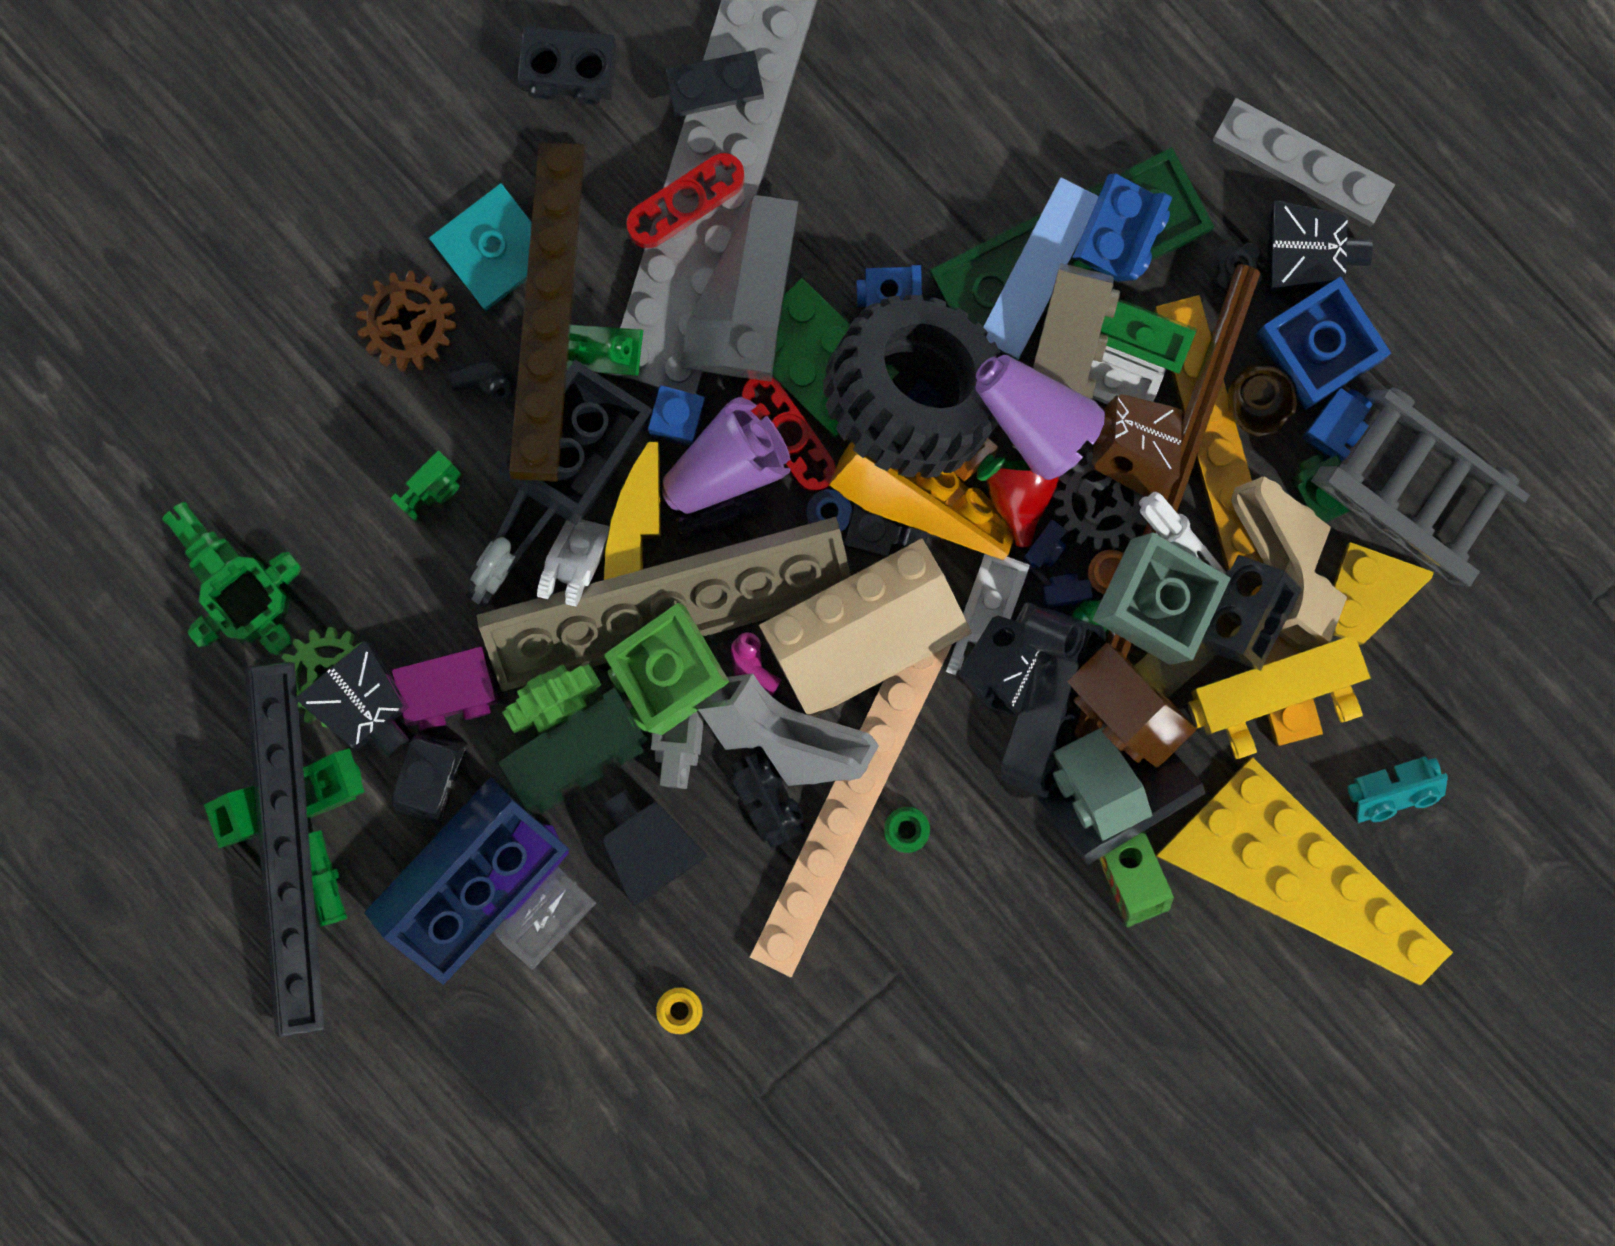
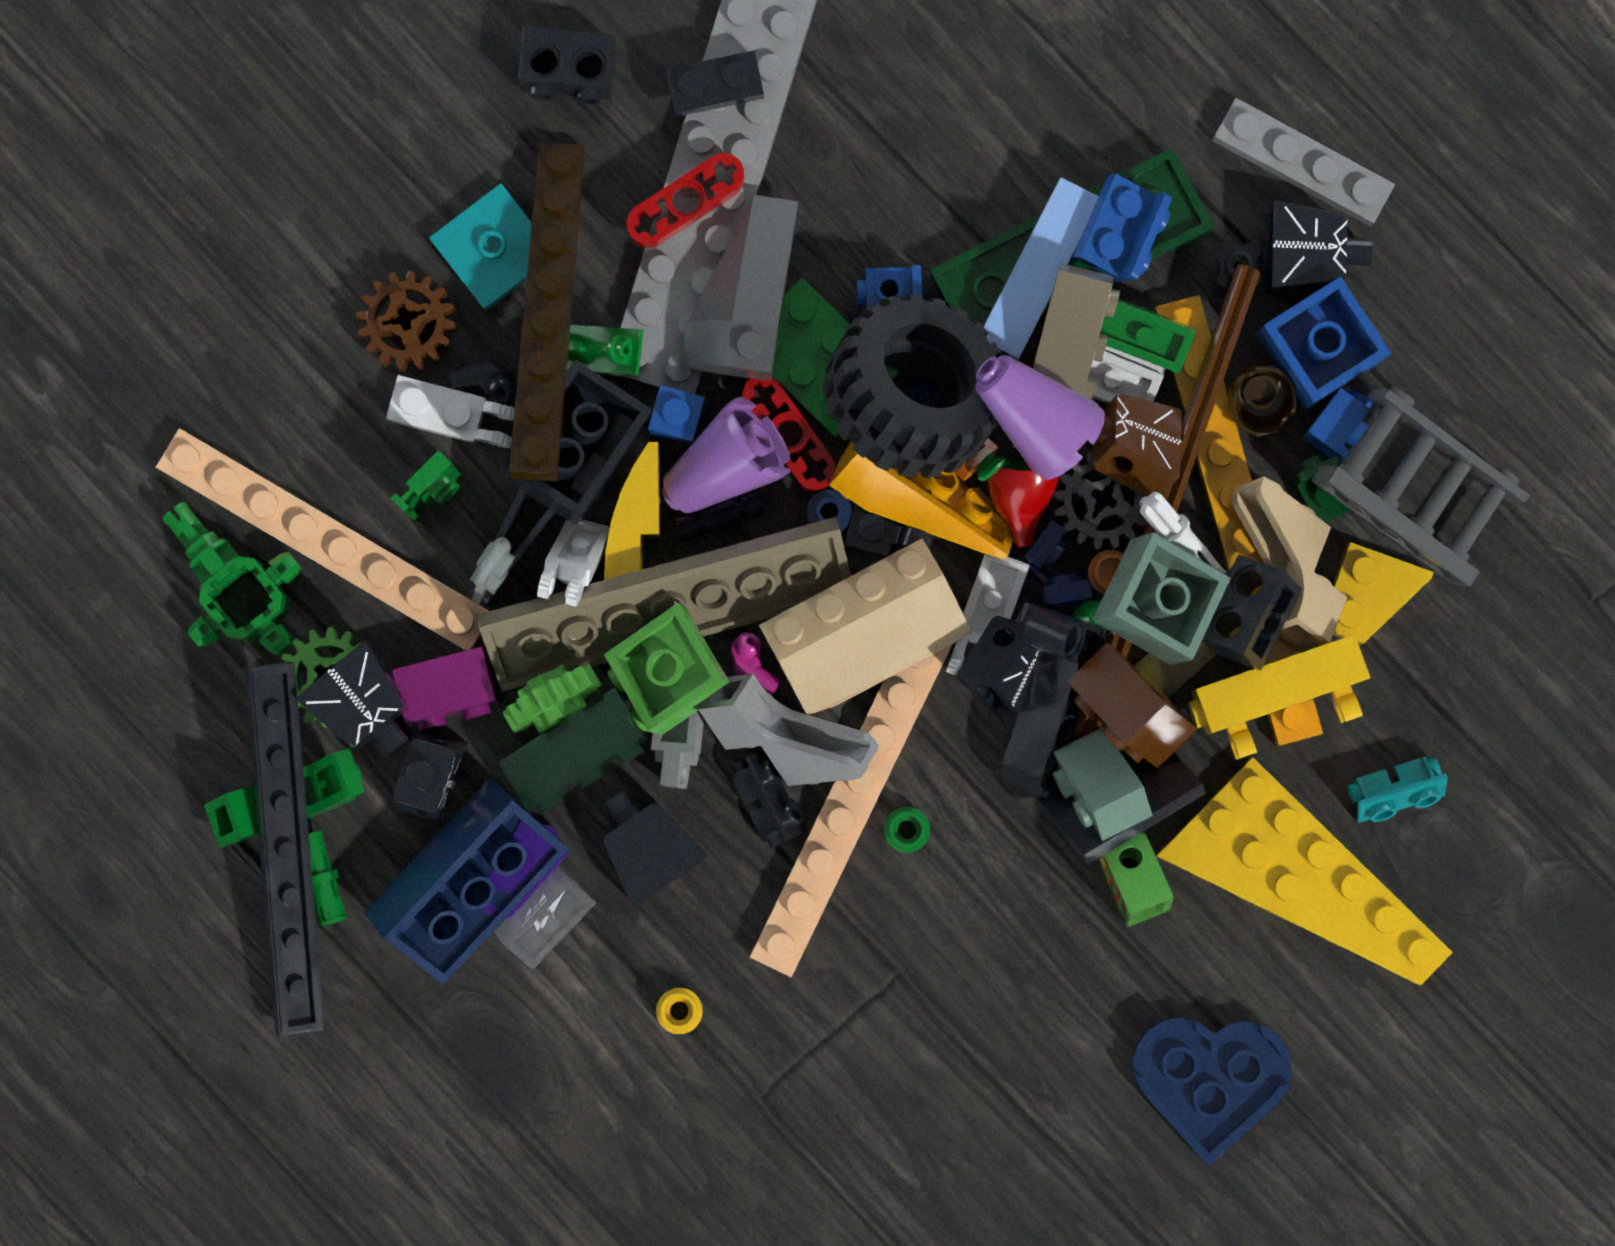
(322, 539): none -> light nougat plate
(446, 412): none -> white hinge
(1211, 1081): none -> dark blue plate

